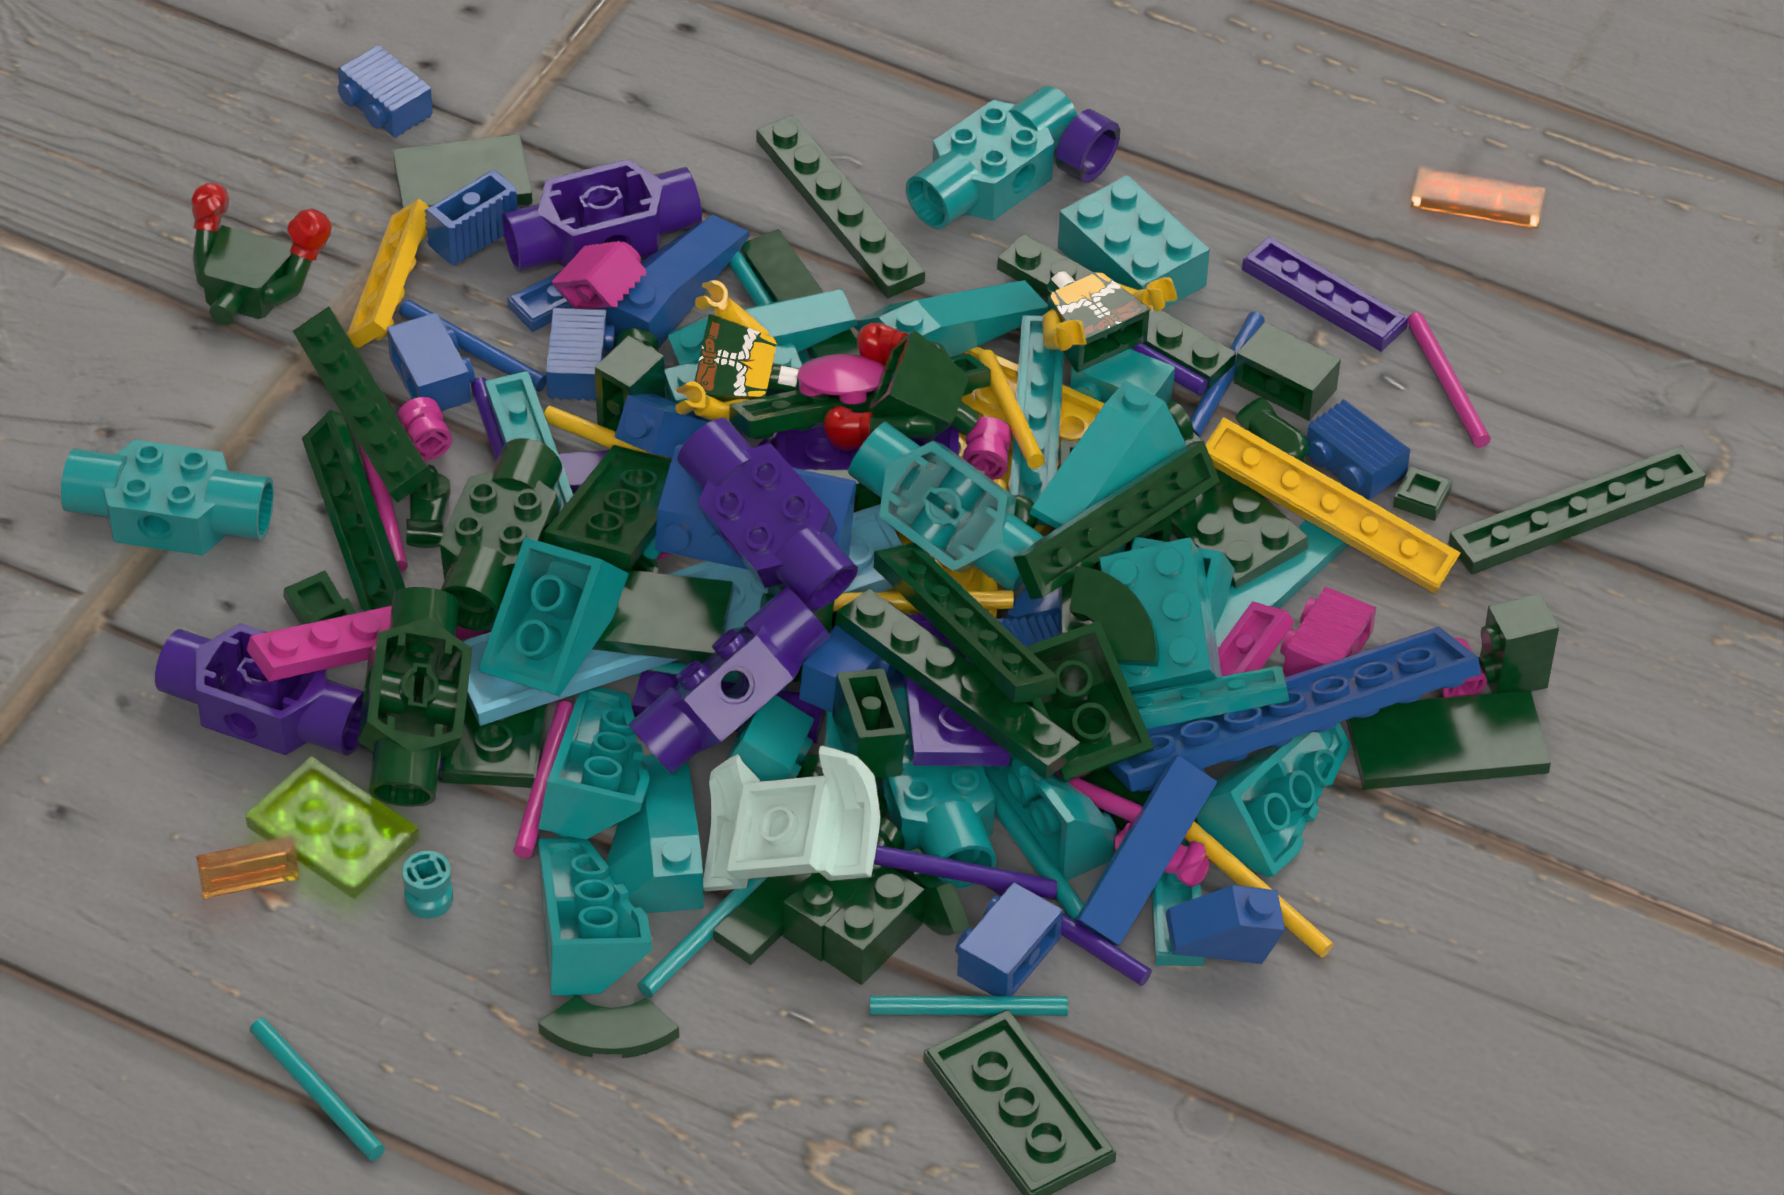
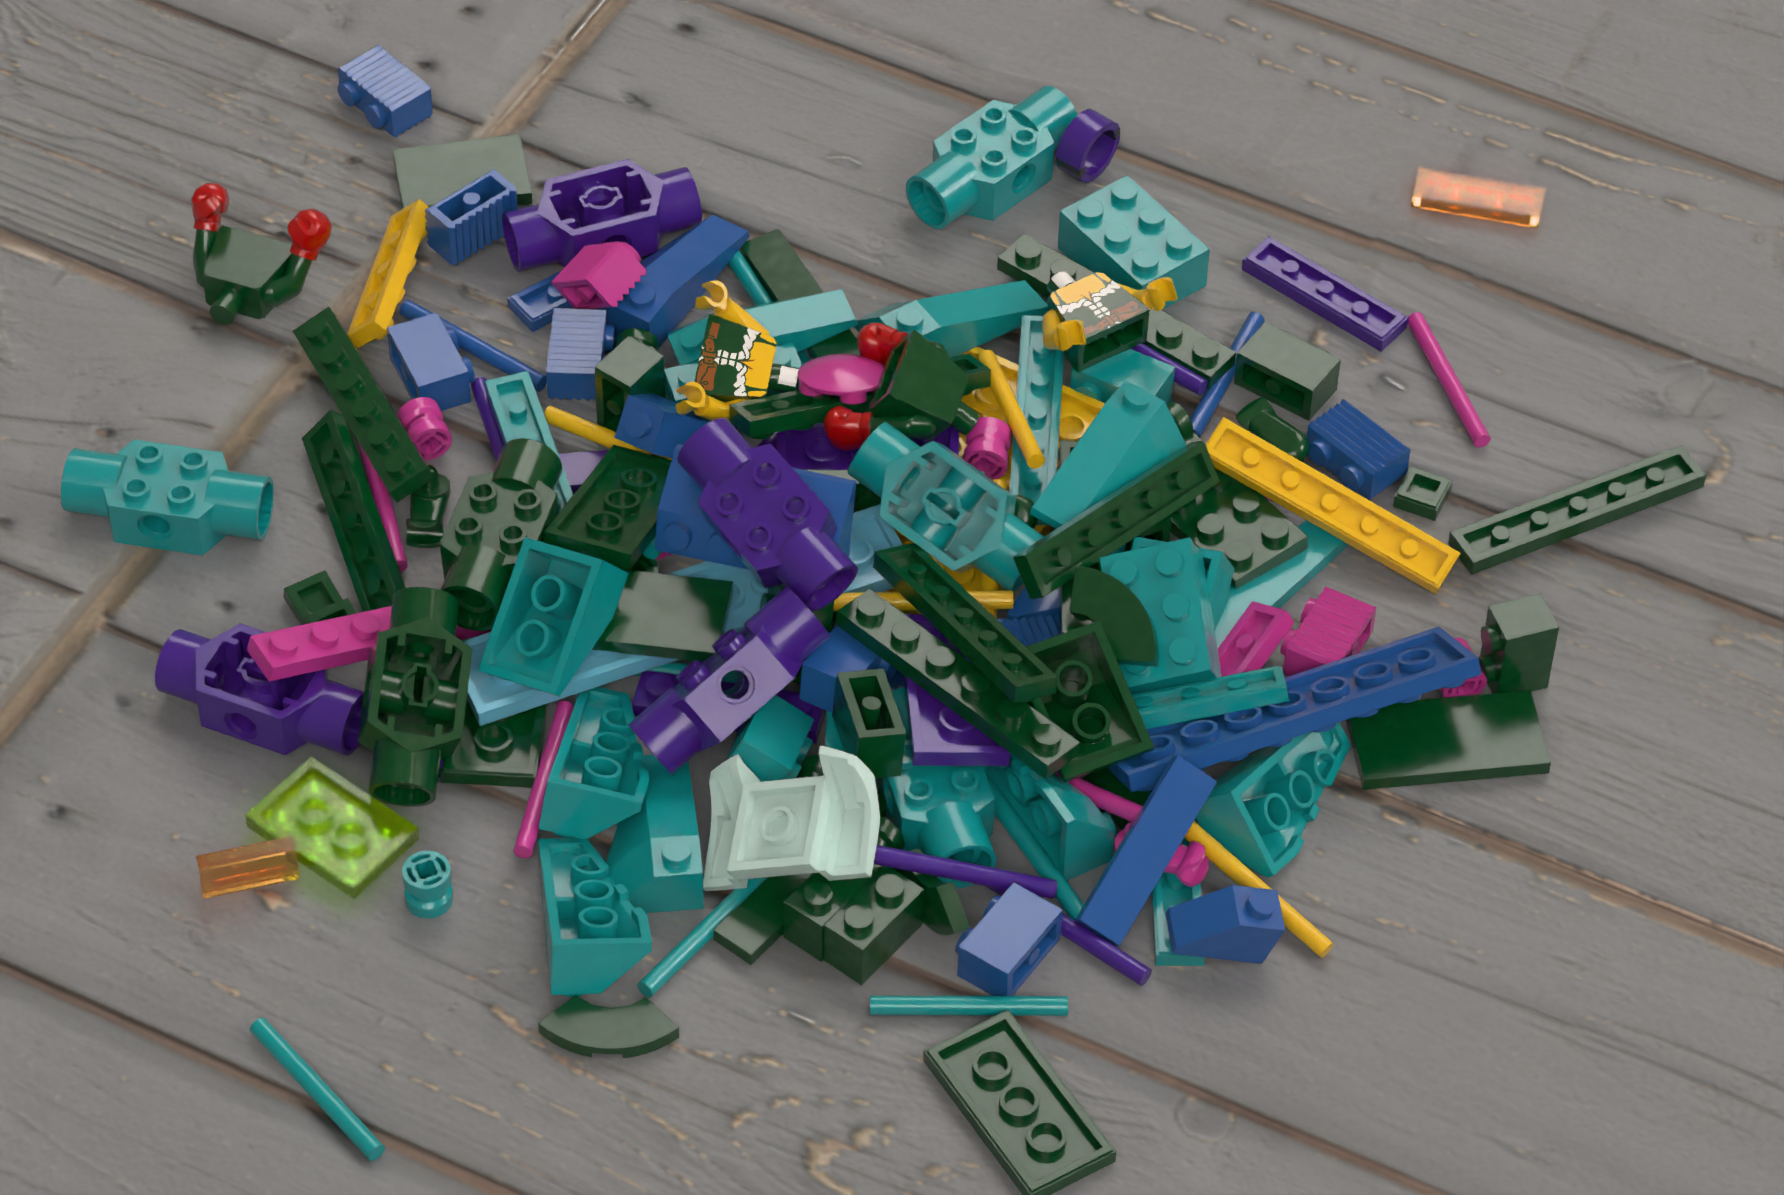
(840, 206): plate -> none

